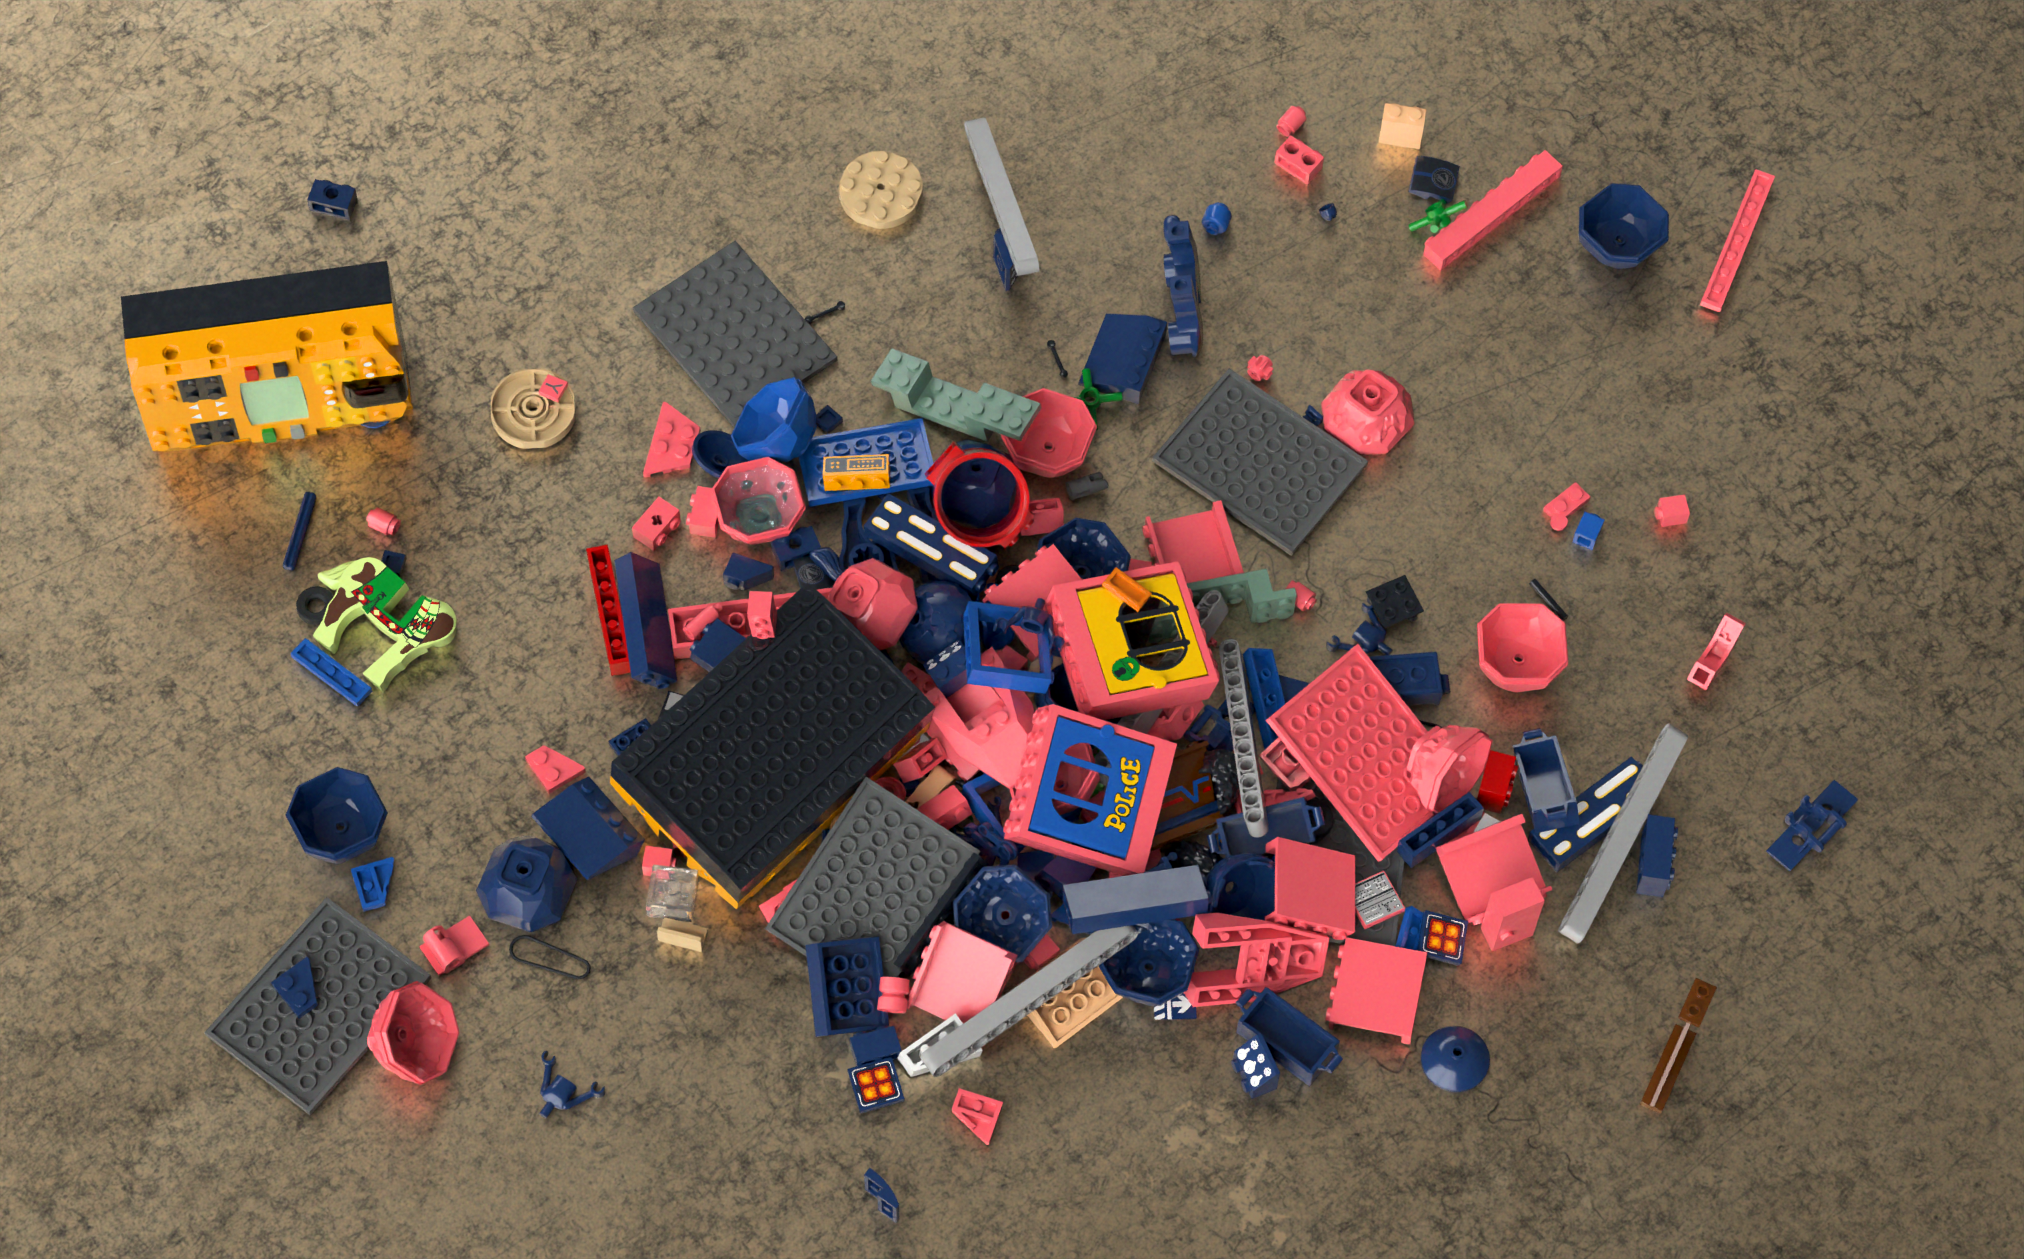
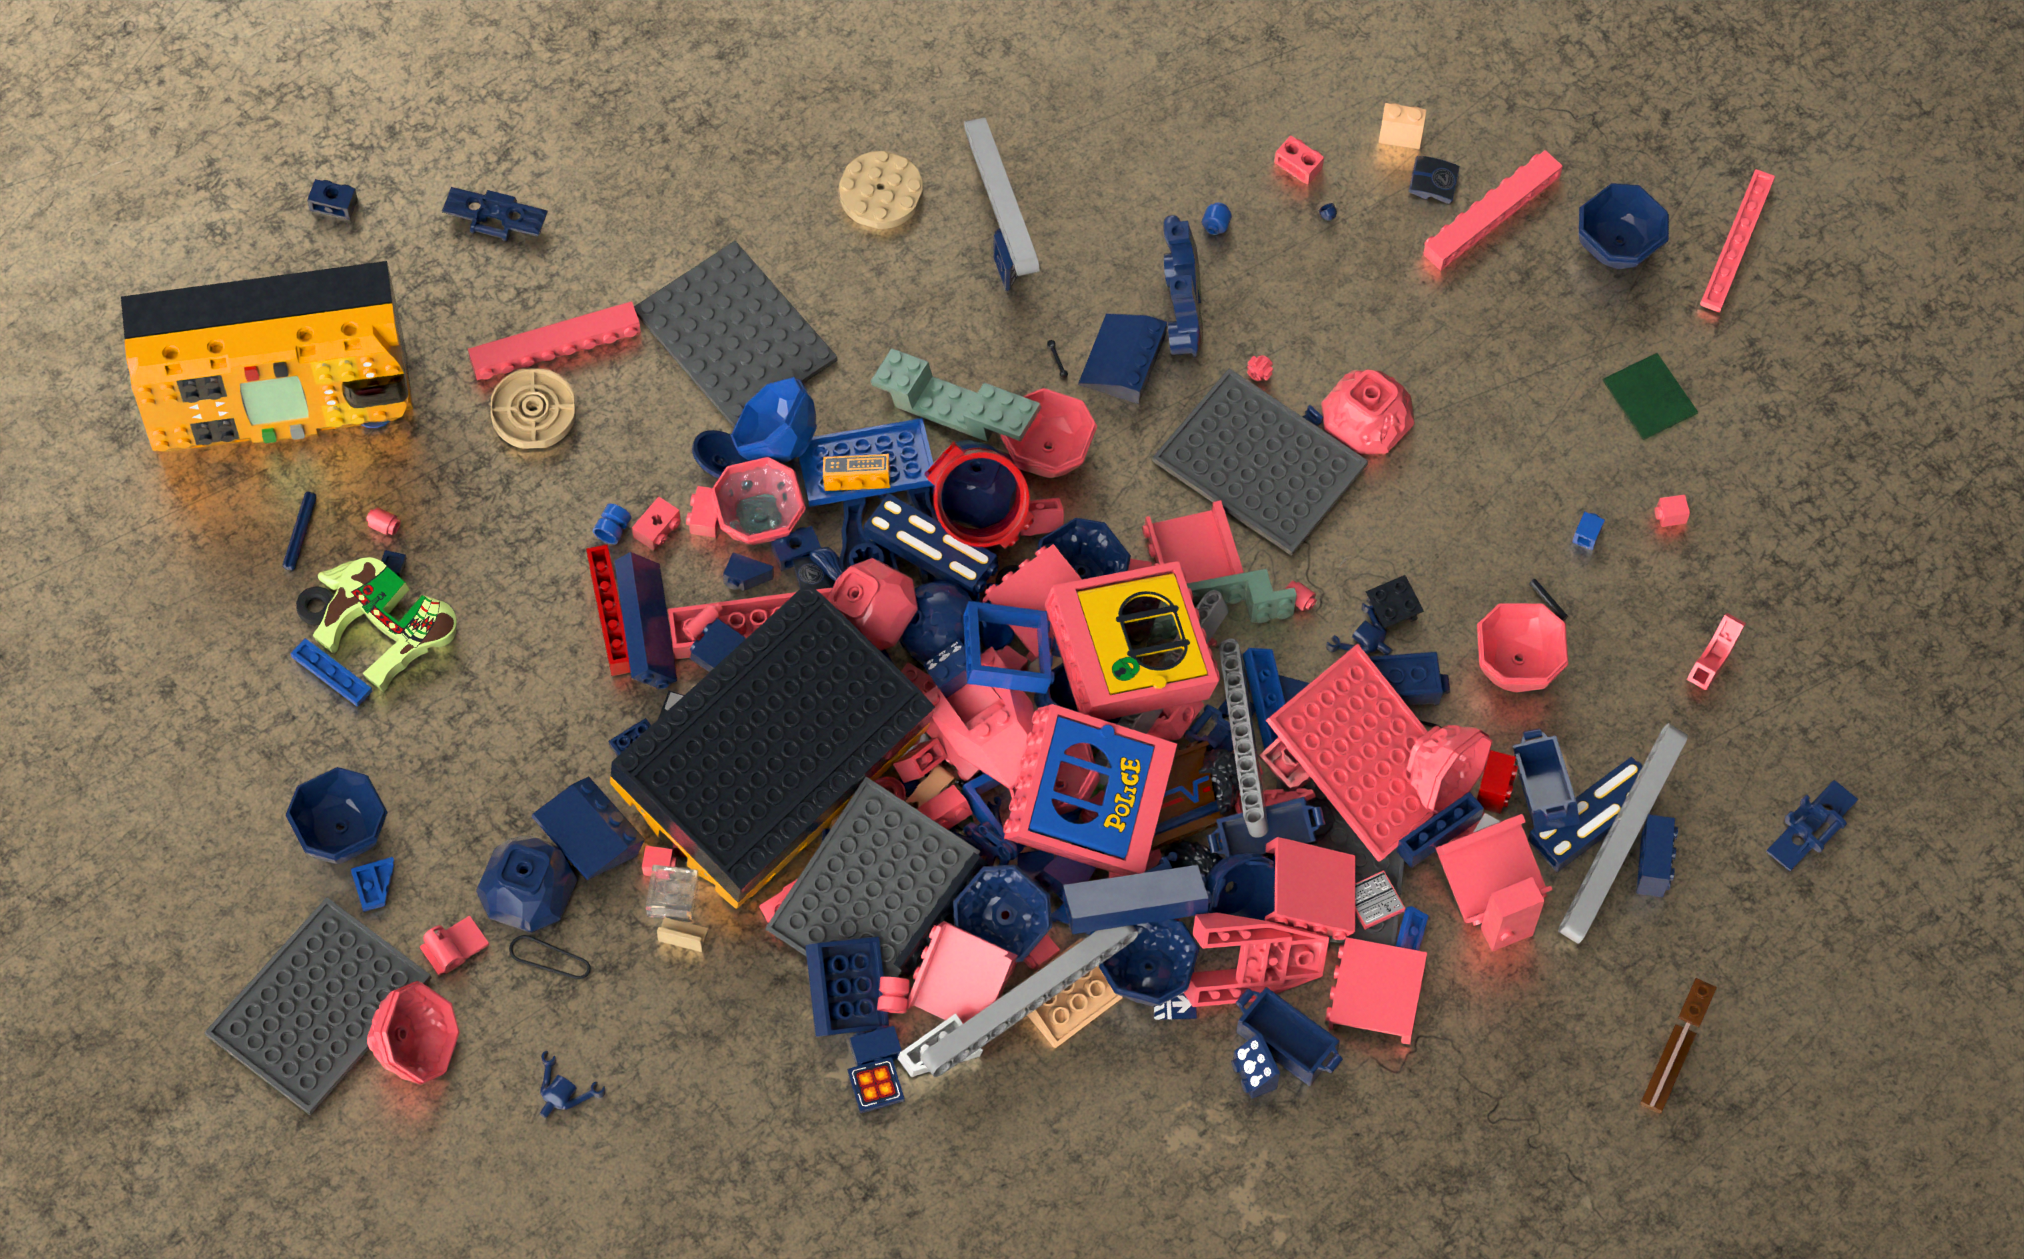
(297, 988): dark blue wing -> none
(495, 206): none -> dark blue piece
(553, 388): coral tile -> none
(553, 768): coral wing -> none
(554, 341): none -> coral brick
(611, 526): none -> blue wheel
(671, 442): coral wing -> none
(762, 614): coral brick -> none
(828, 419): dark blue tile -> none
(840, 306): black hinge -> none
(886, 1198): dark blue slope -> none
(977, 1113): coral wing -> none
(1033, 621): dark blue piece -> none
(1086, 485): dark grey hinge -> none
(1090, 391): green bar -> none
(1127, 589): orange tile -> none
(1291, 121): coral brick -> none
(1438, 215): green bar -> none
(1442, 937): tile -> none
(1452, 1071): dark blue dish -> none
(1565, 505): coral hinge -> none
(1650, 396): none -> clear green piece

